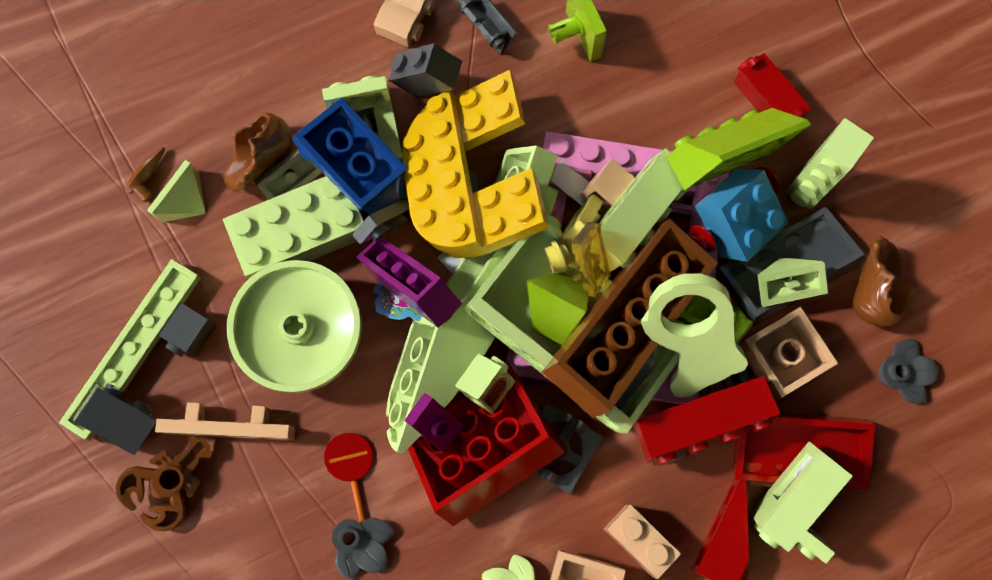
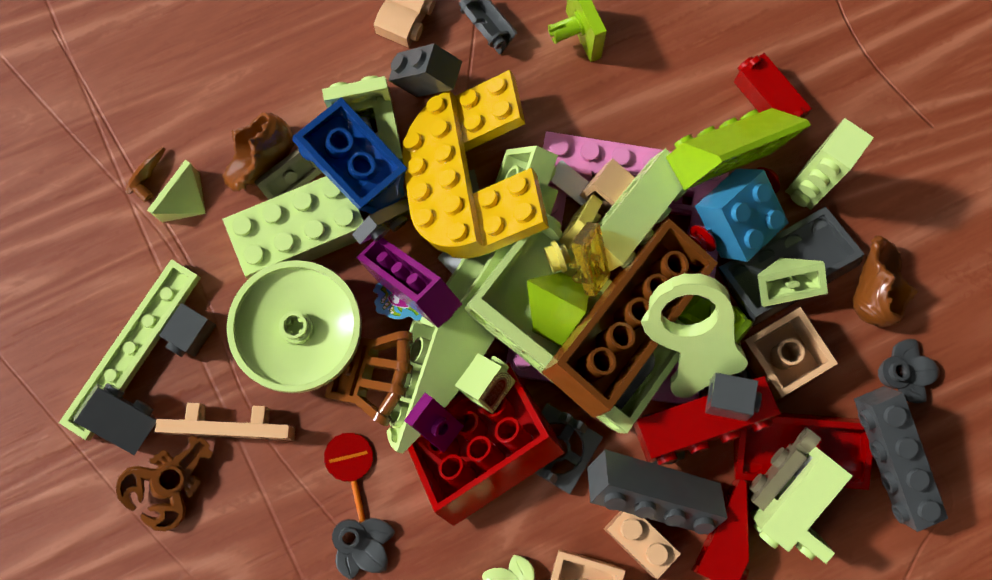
(356, 380): none -> dark orange plate
(656, 492): none -> dark grey brick
(733, 397): none -> dark grey brick
(784, 466): none -> dark tan plate
(900, 458): none -> dark grey brick

